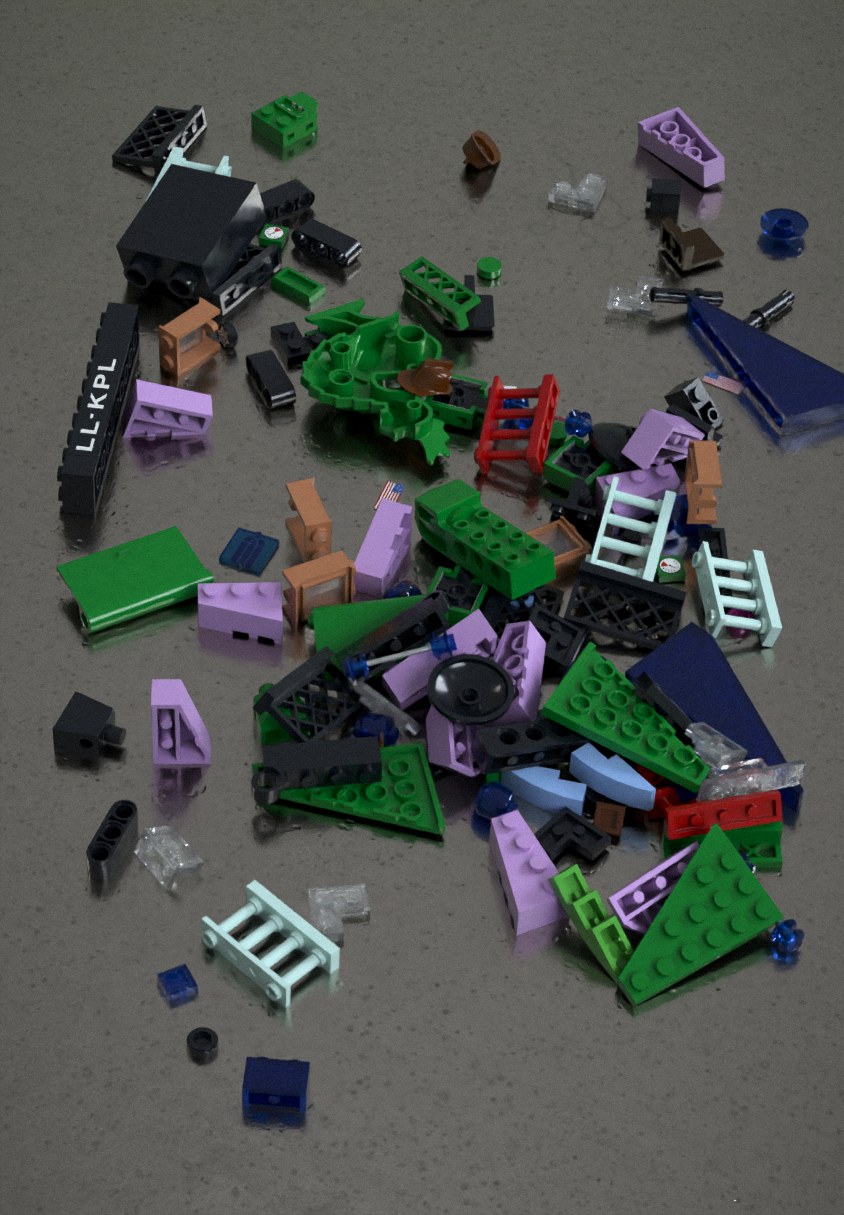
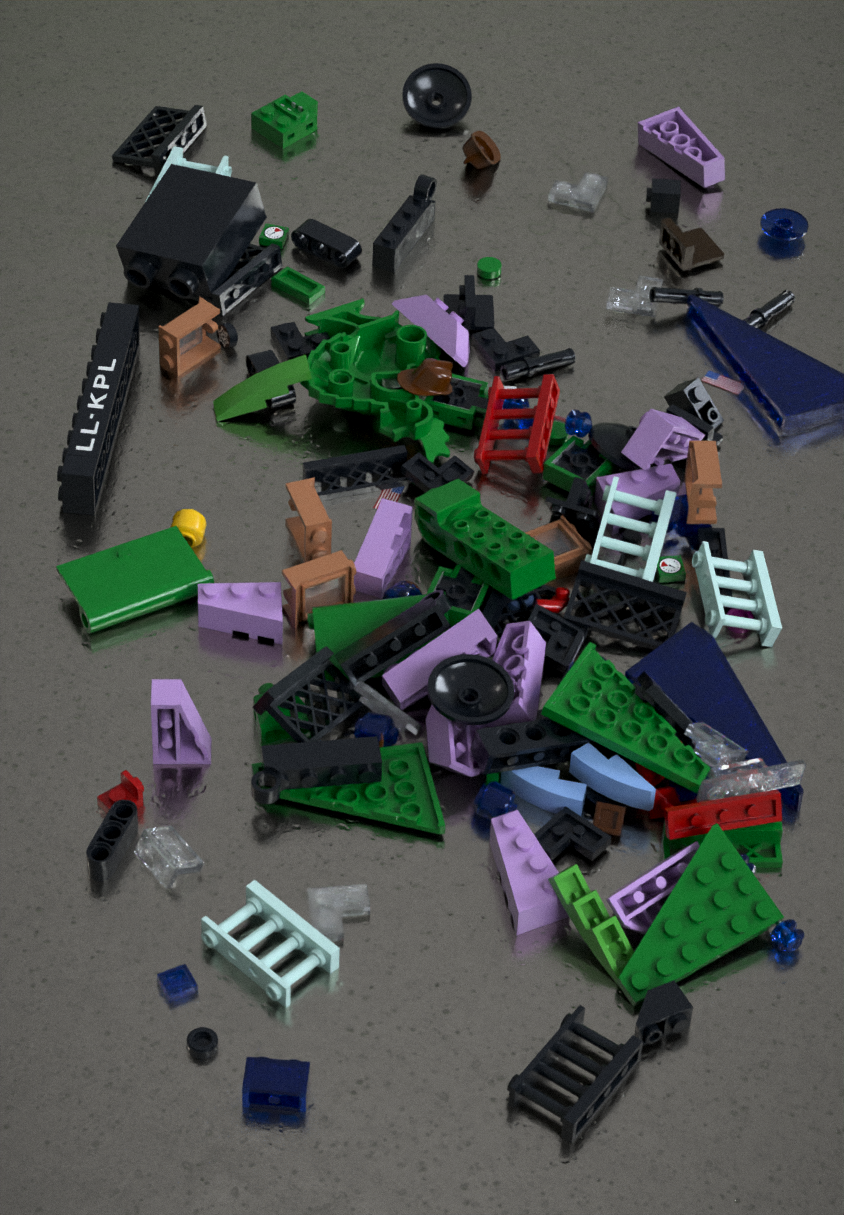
(86, 726): black torso -> none
(129, 789): none -> red bracket
(165, 409): lavender wedge -> none
(191, 525): none -> yellow head
(249, 550): clear blue piece -> none
(253, 392): none -> bright green slope
(286, 200): black beam -> none
(355, 469): none -> black fence
(406, 226): none -> black hinge
(428, 476): none -> black plate
(432, 293): green fence -> none
(437, 645): clear blue axle -> none
(439, 84): none -> black dish
(440, 326): none -> lavender wedge
(499, 352): none -> black plate
(527, 366): none -> black pin
(557, 602): none -> red arm
(591, 1096): none -> black fence
(663, 1013): none -> black slope

